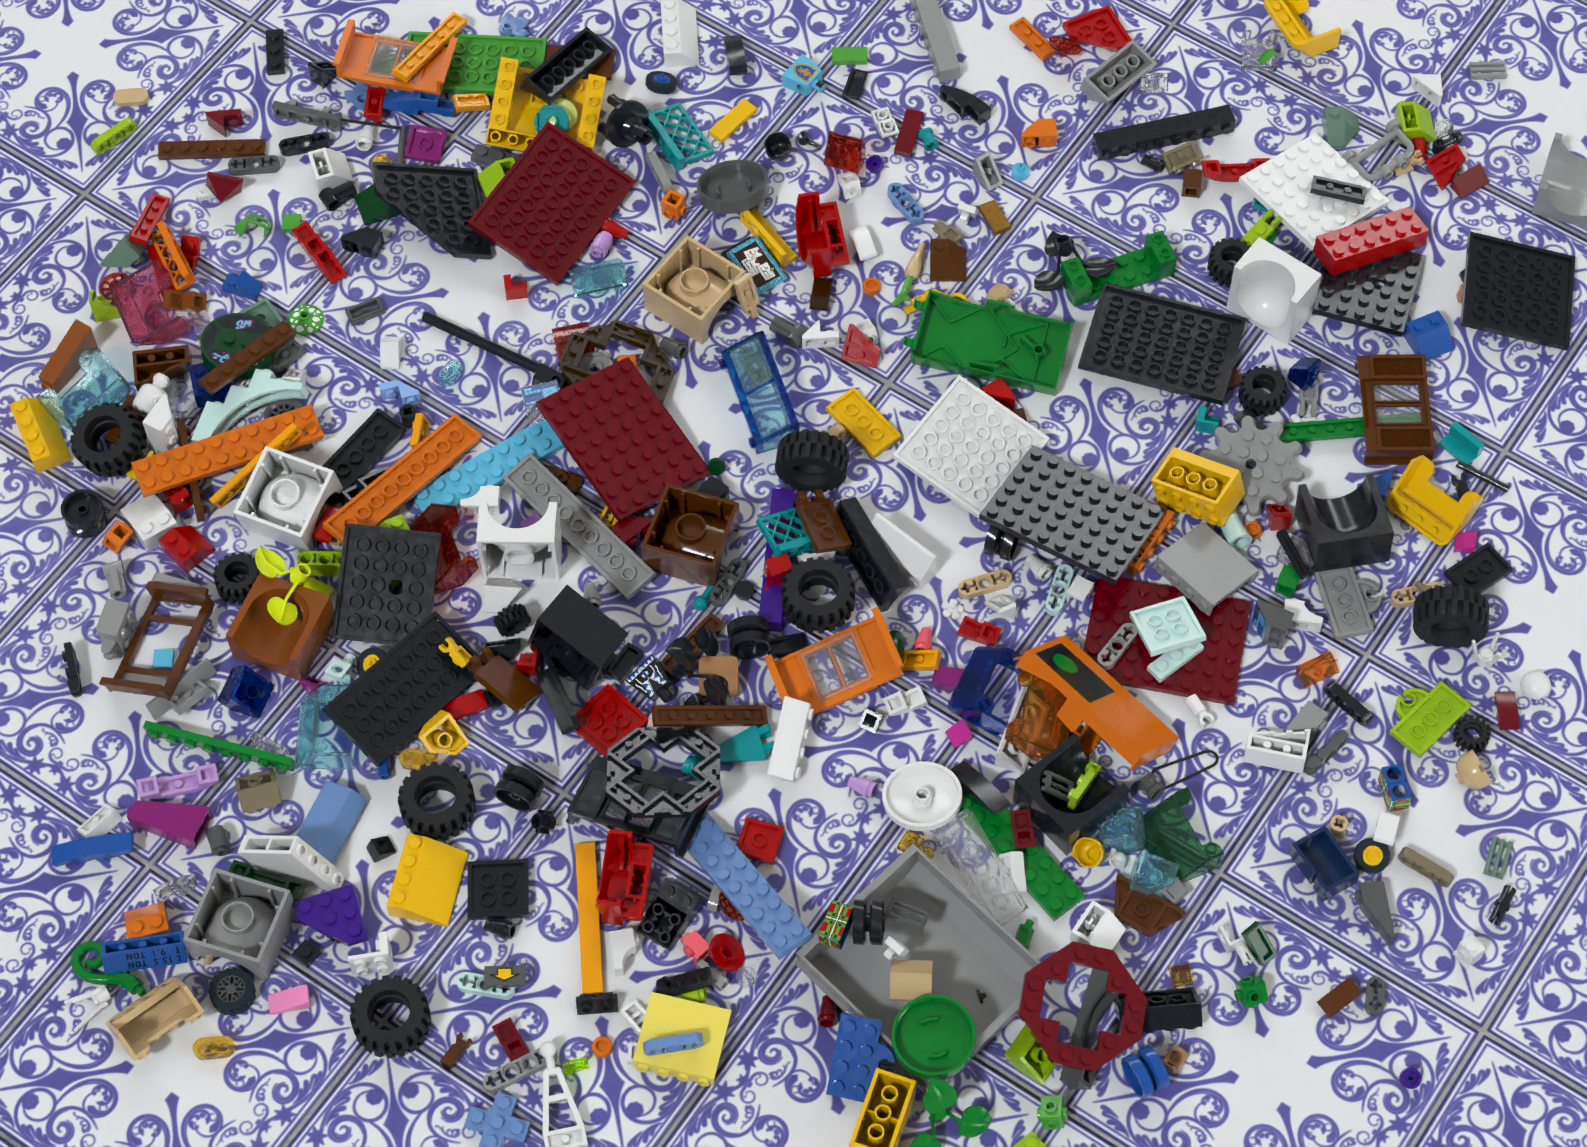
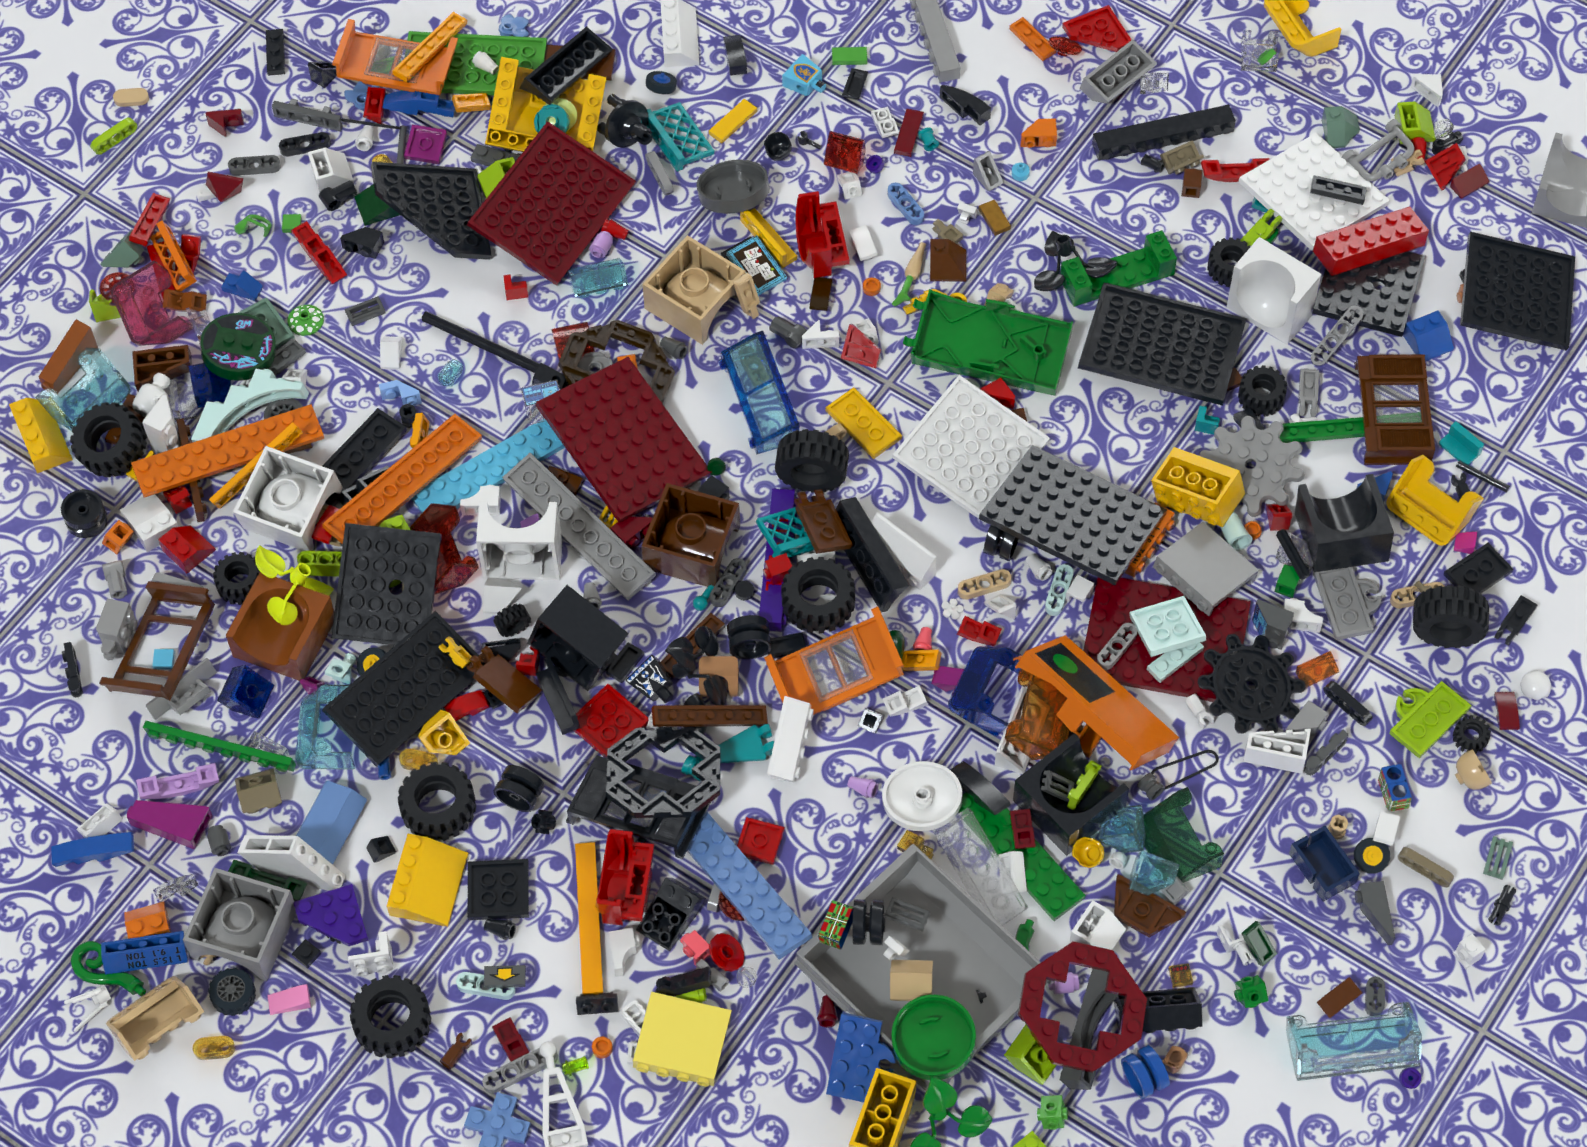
(211, 149): reddish brown plate -> none
(247, 357): reddish brown plate -> none
(484, 62): none -> white cone
(673, 205): orange brick -> none
(673, 1044): medium blue beam -> none
(959, 734): dark pink slope -> none
(1068, 987): none -> lavender brick
(1262, 668): none -> black plate
(1305, 372): clear blue slope -> none
(1333, 333): none -> light grey beam
(1354, 1044): none -> windscreen
(1485, 656): white plant -> none
(1487, 68): light grey tile -> none
(1516, 618): none -> black hinge

